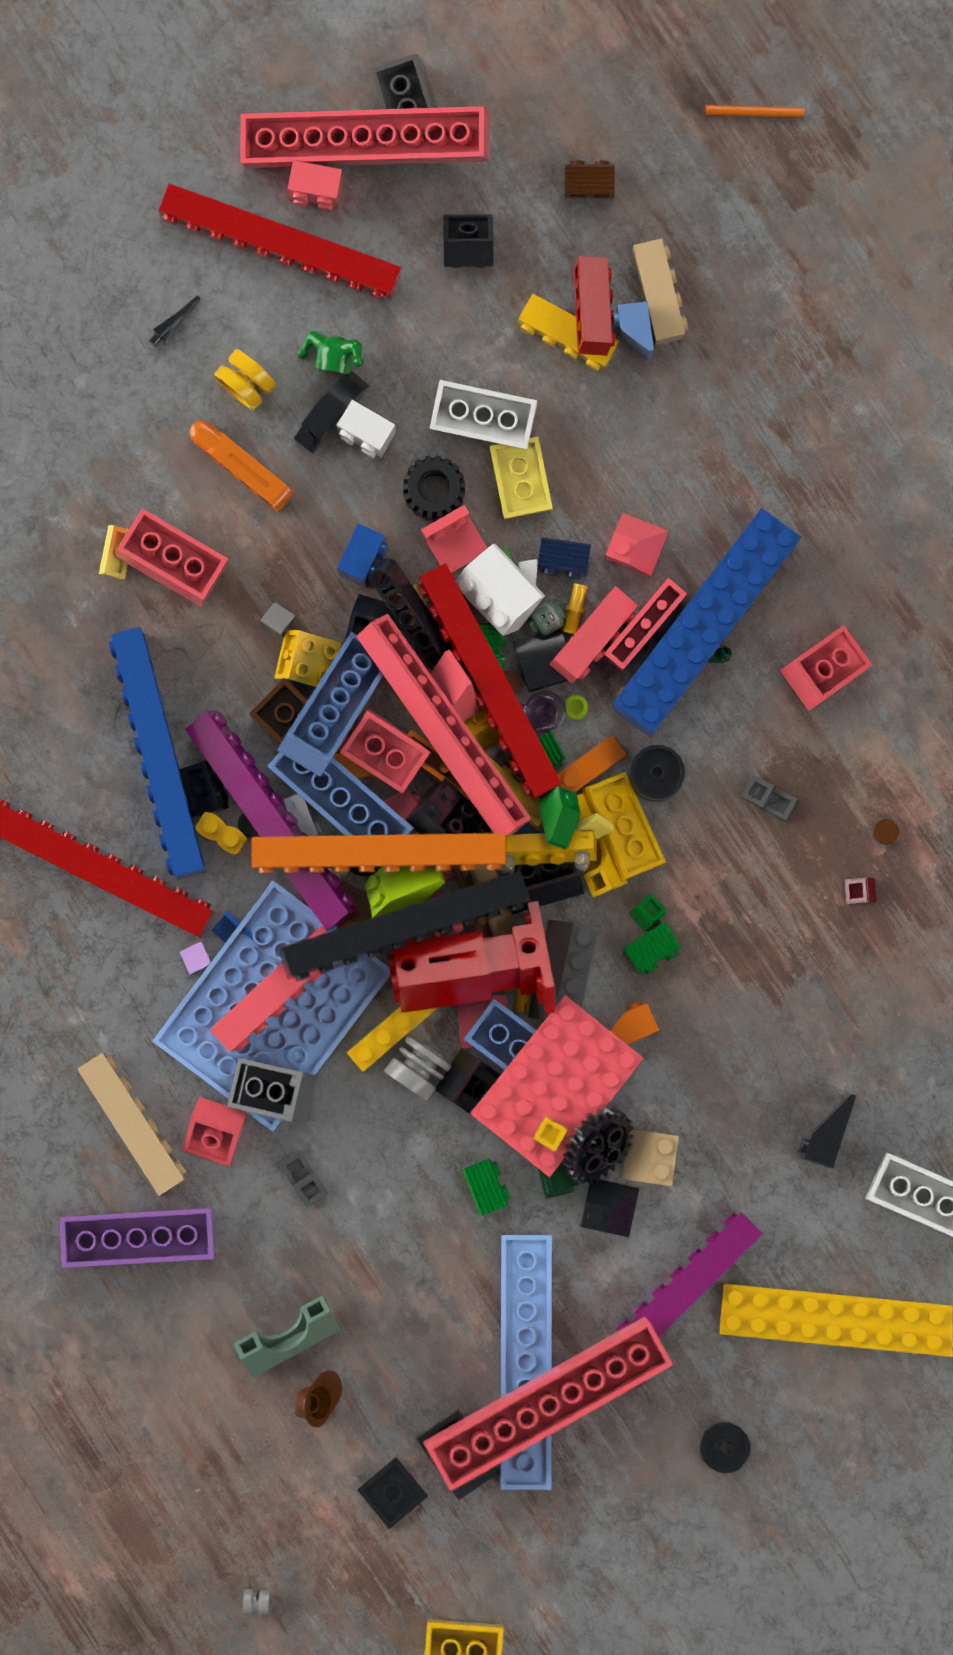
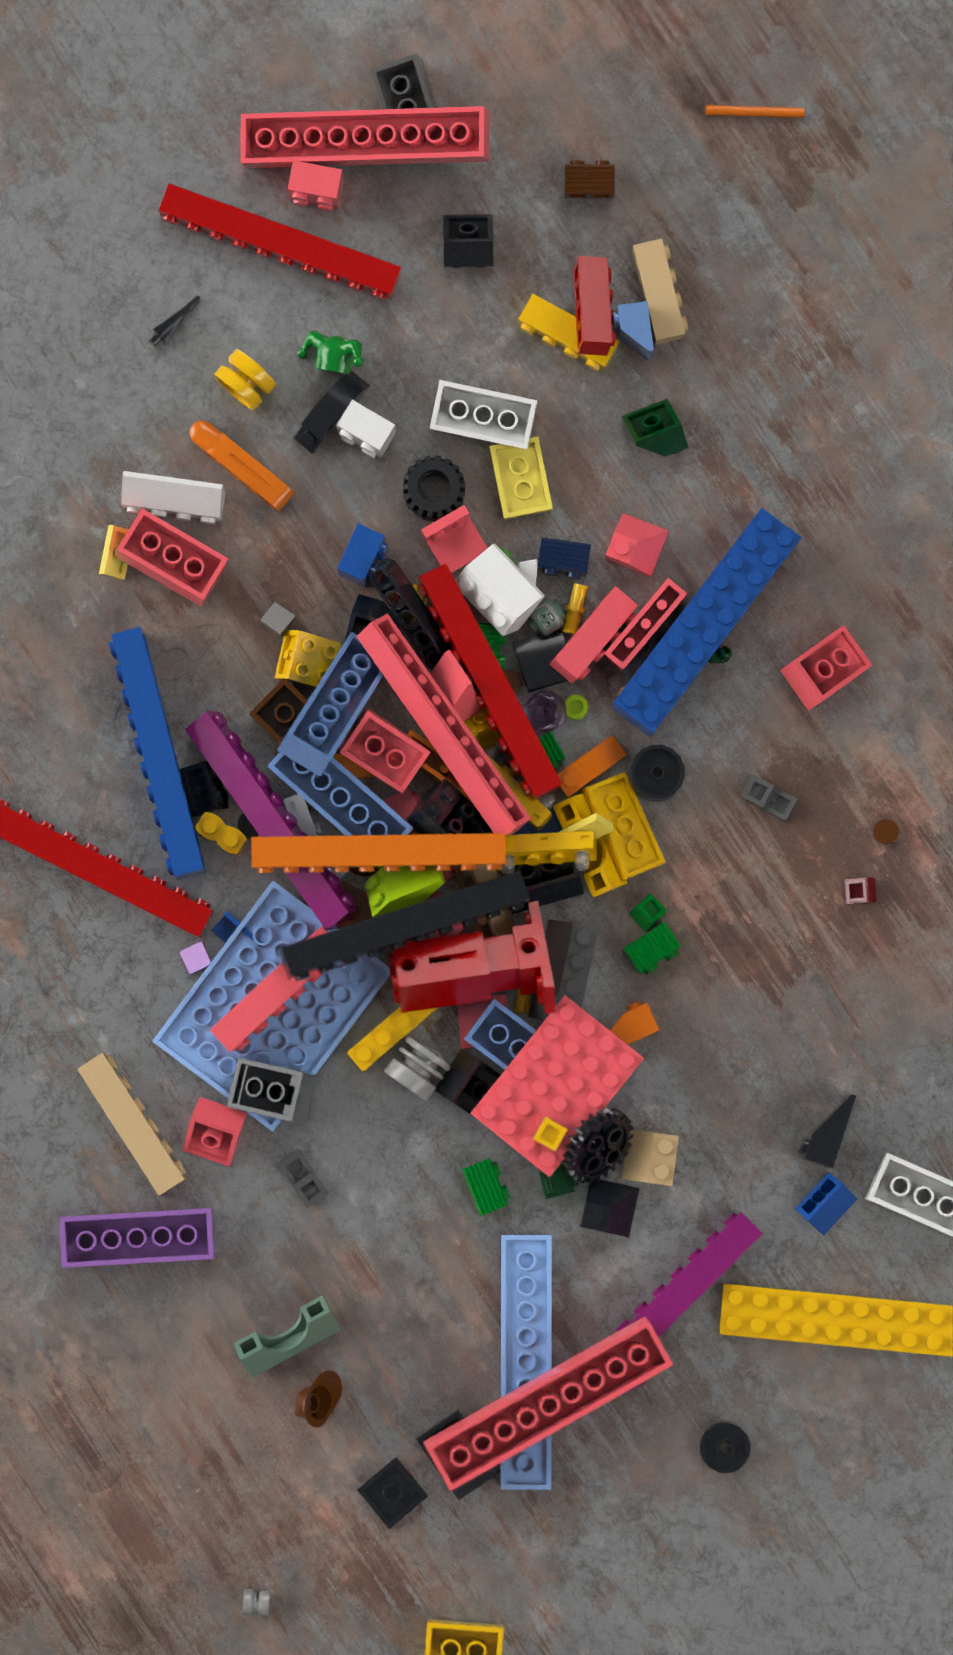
(172, 496): none -> white slope
(559, 816): green slope -> none
(656, 429): none -> dark green slope
(826, 1203): none -> blue brick

